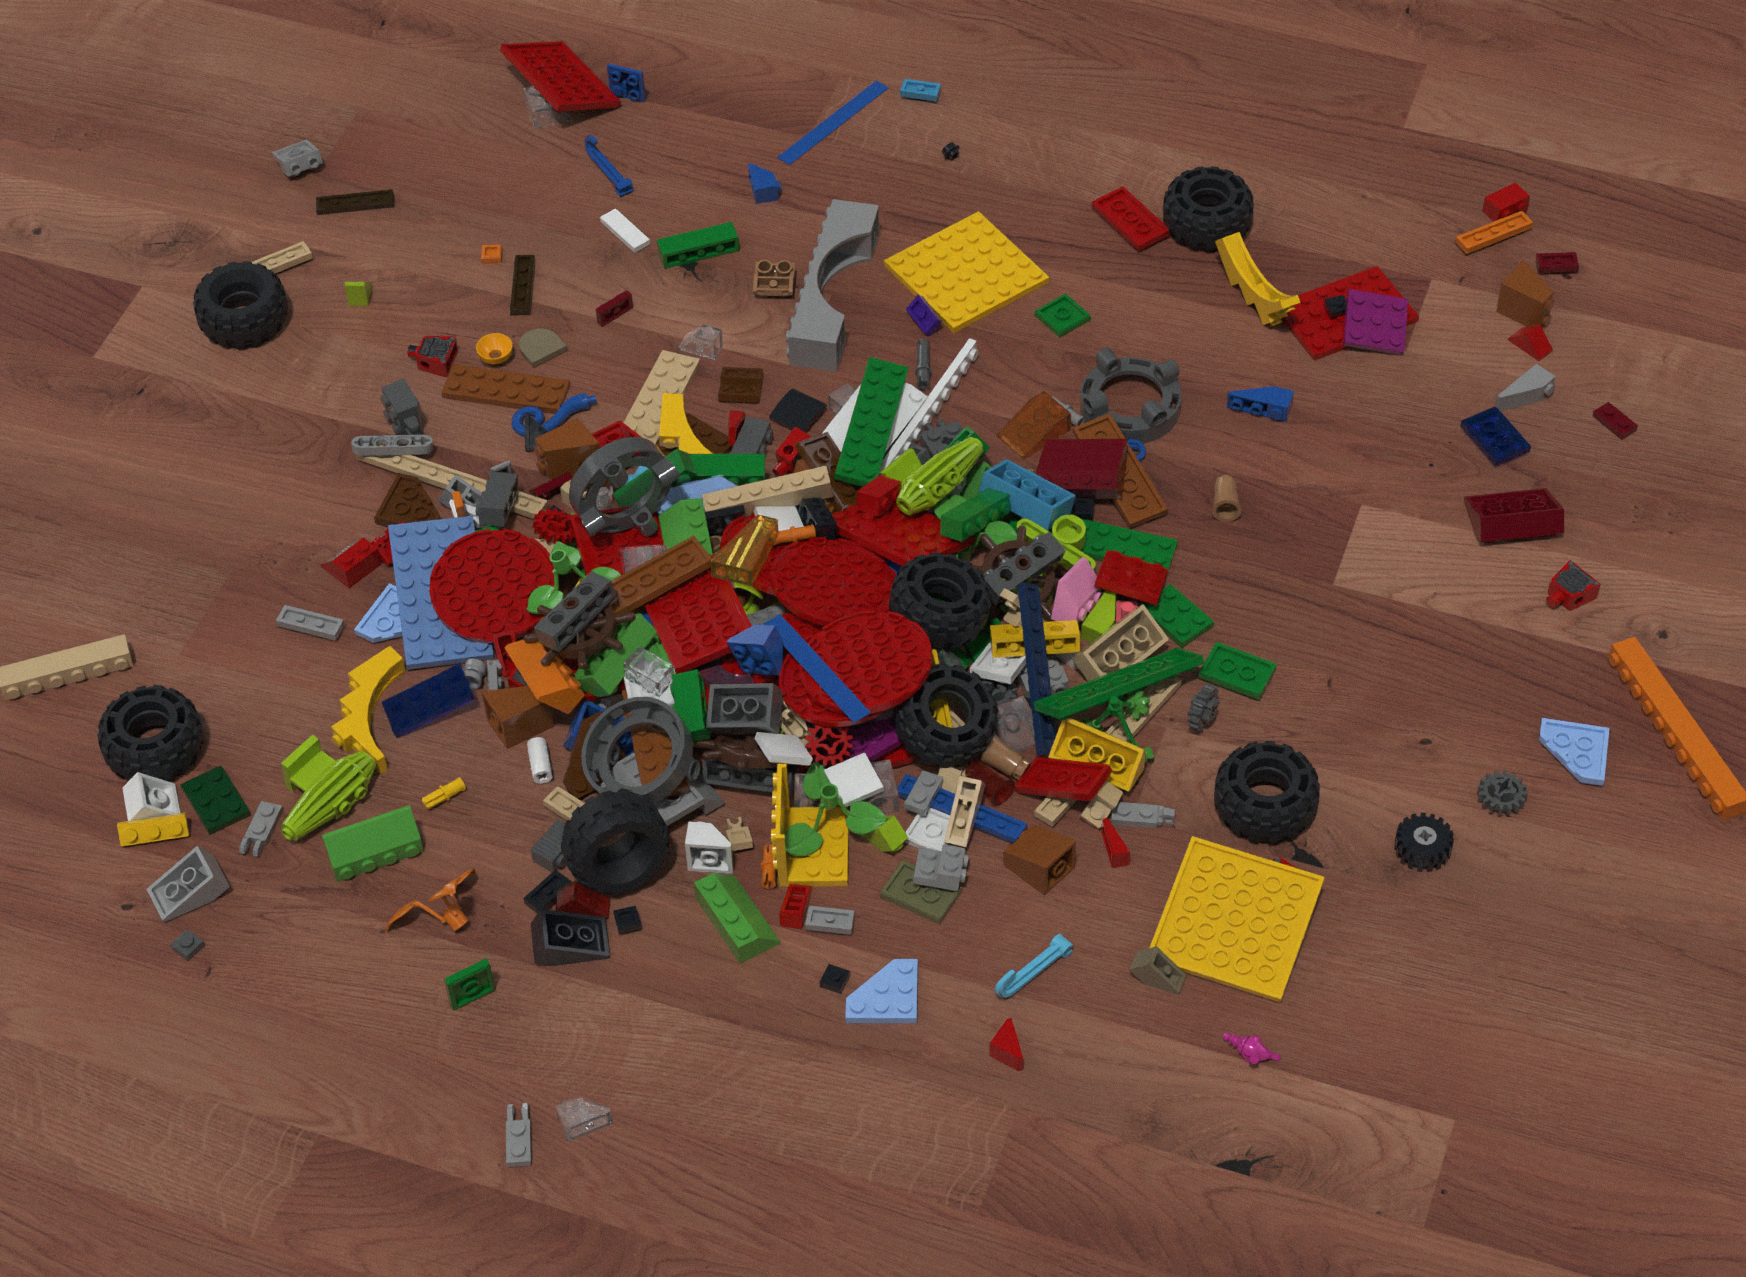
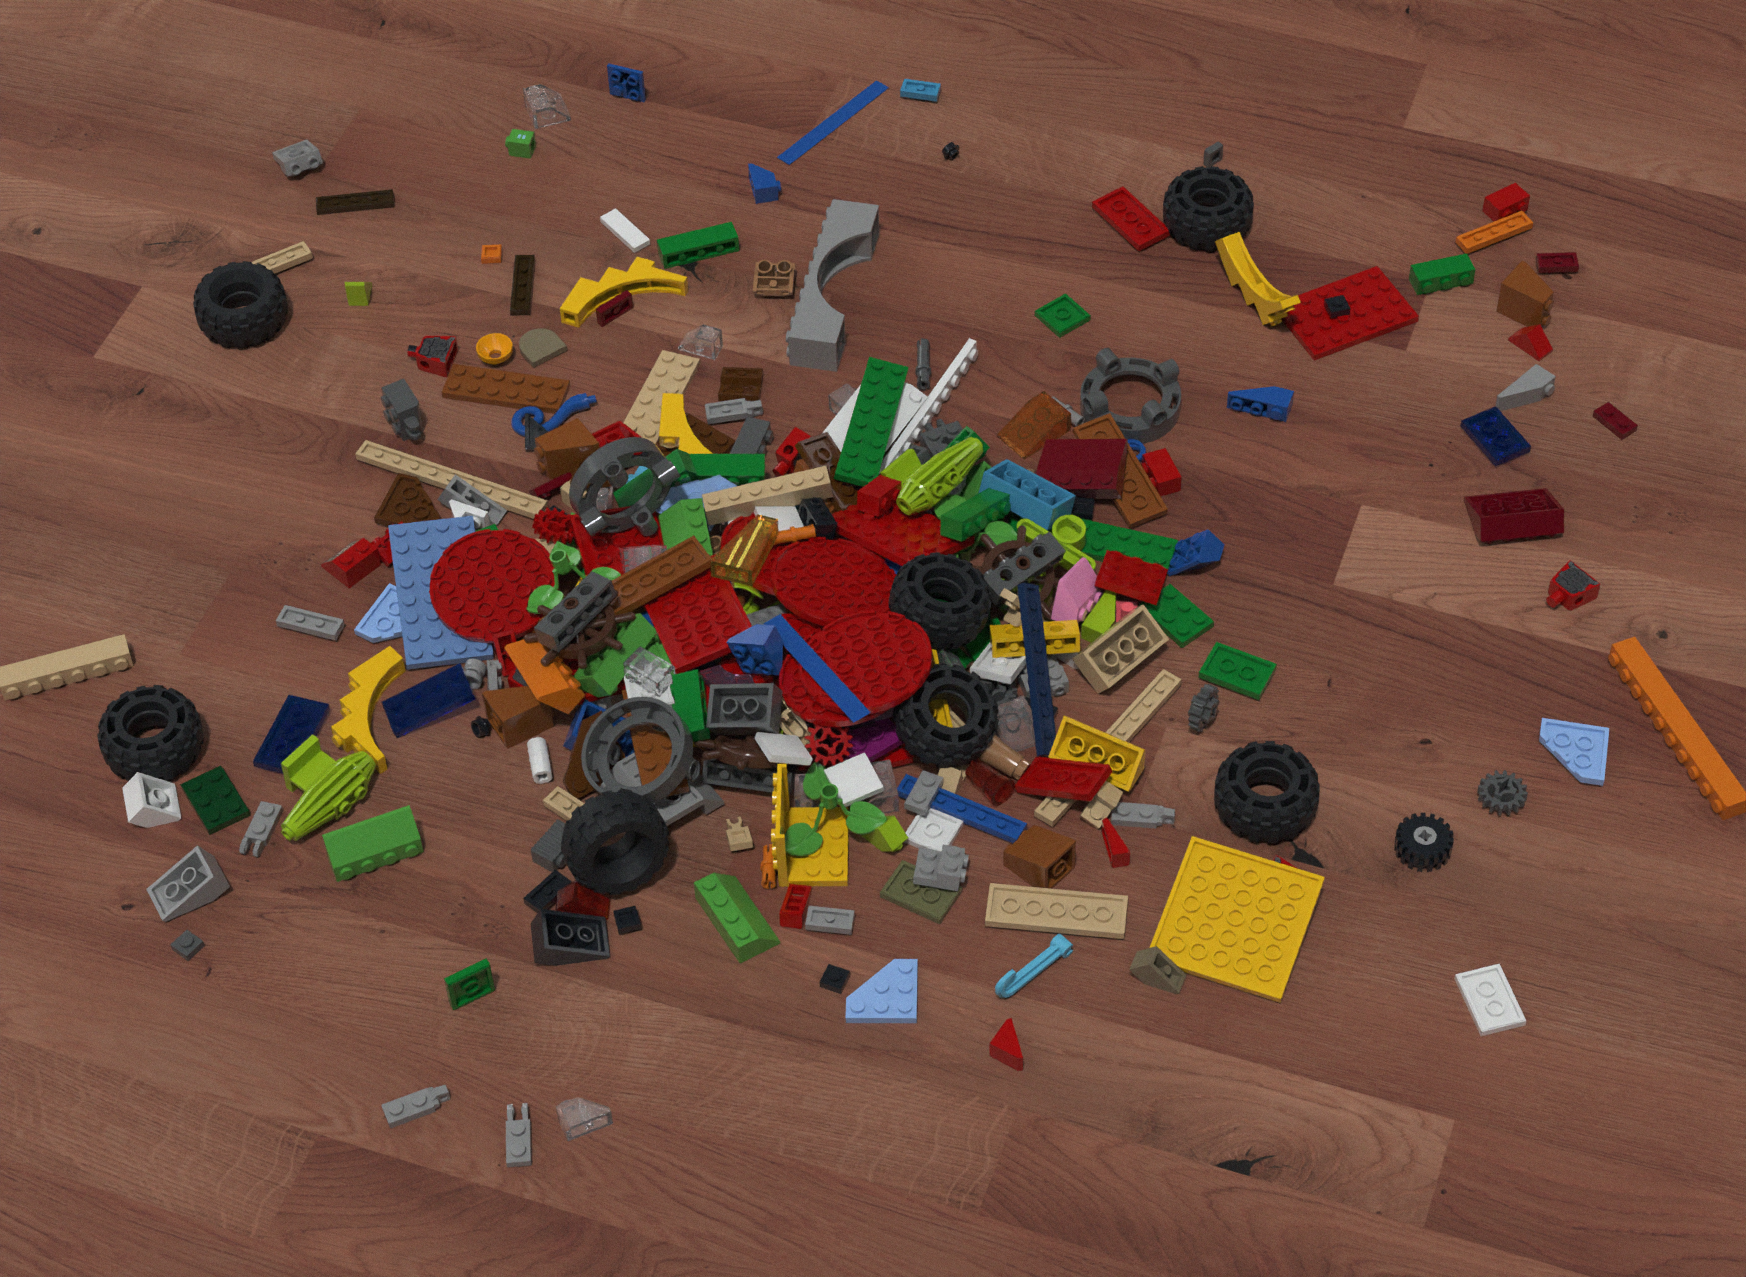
(153, 829): yellow plate -> none
(292, 727): none -> clear blue plate
(414, 1105): none -> light grey hinge
(415, 445): light grey beam -> none
(443, 793): yellow axle -> none
(452, 913): orange plant -> none
(458, 504): orange tile -> none
(480, 727): none -> black plate
(497, 499): dark grey brick -> none
(504, 467): light grey slope -> none
(521, 143): none -> bright green brick
(560, 76): red plate -> none
(621, 185): blue piece -> none
(640, 278): none -> yellow arch
(707, 849): white slope -> none
(719, 519): black tile -> none
(732, 410): none -> light grey hinge
(735, 423): red slope -> none
(797, 410): black slope -> none
(924, 315): dark purple plate -> none
(964, 811): tan slope -> none
(966, 271): yellow plate -> none
(1056, 911): none -> tan plate
(1118, 683): green plate -> none
(1134, 705): plant -> none
(1162, 471): none -> red brick
(1195, 552): none -> blue slope
(1213, 154): none -> dark grey plate
(1226, 501): medium nougat plant -> none
(1251, 1048): dark pink piece -> none
(1375, 322): magenta plate -> none
(1442, 274): none -> green brick
(1490, 1000): none -> white tile

